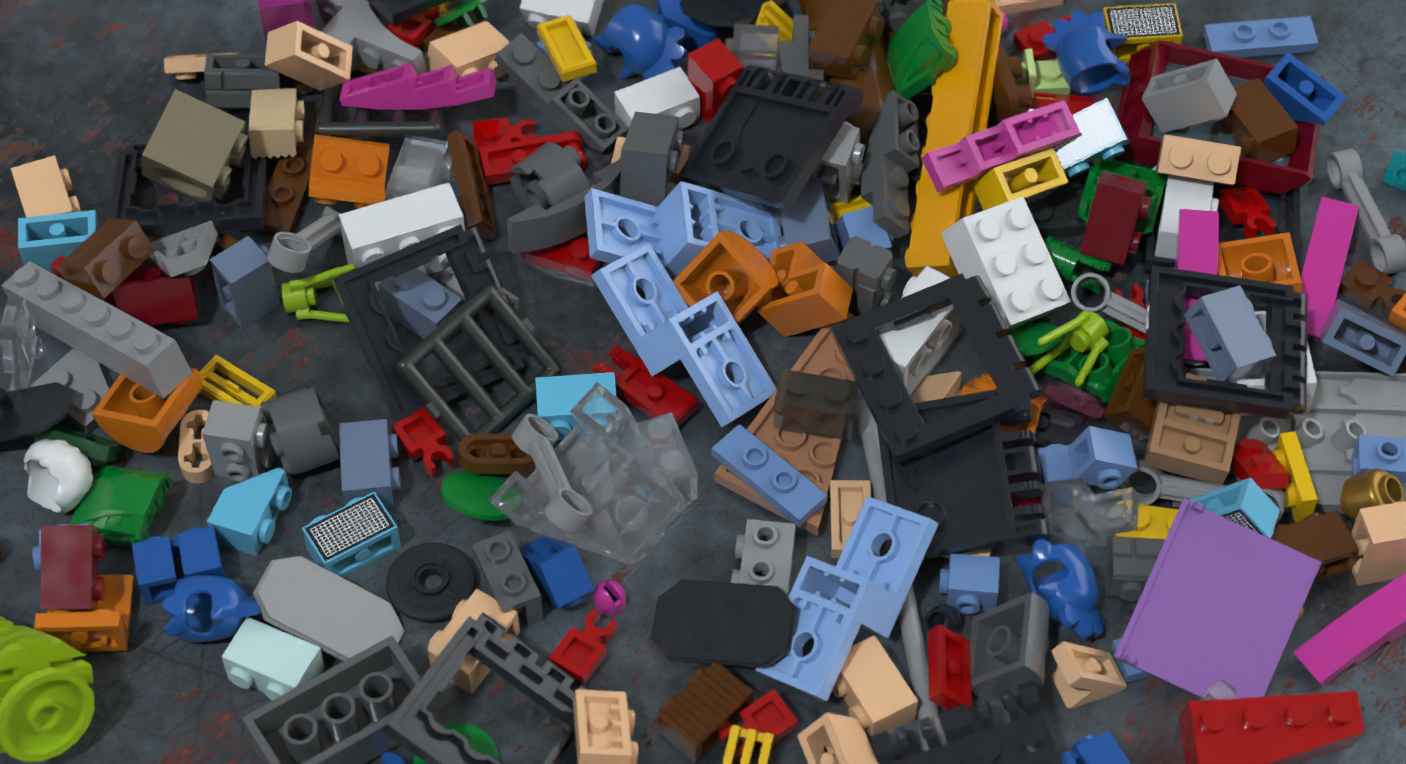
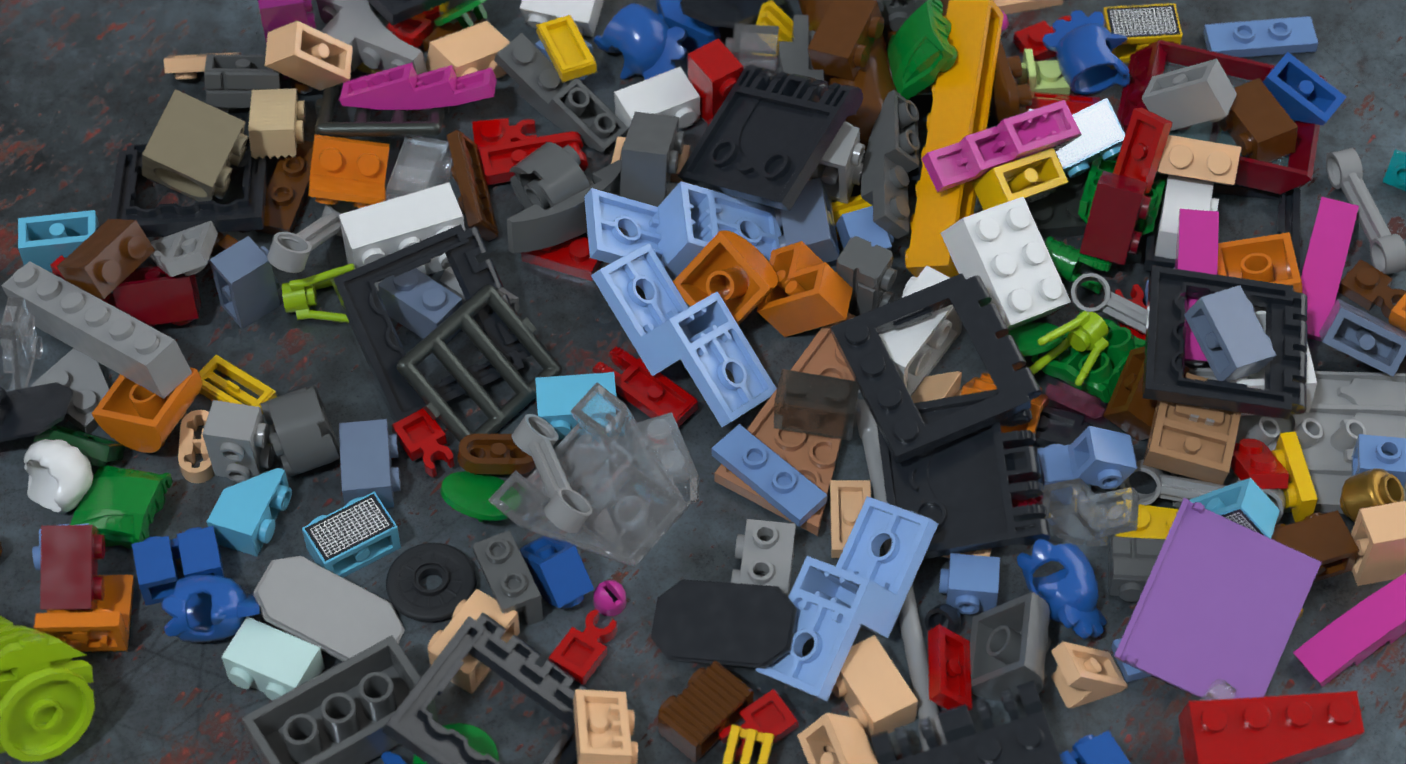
(44, 188): light nougat brick -> none
(1143, 146): none -> red plate
(1248, 208): red plate -> none

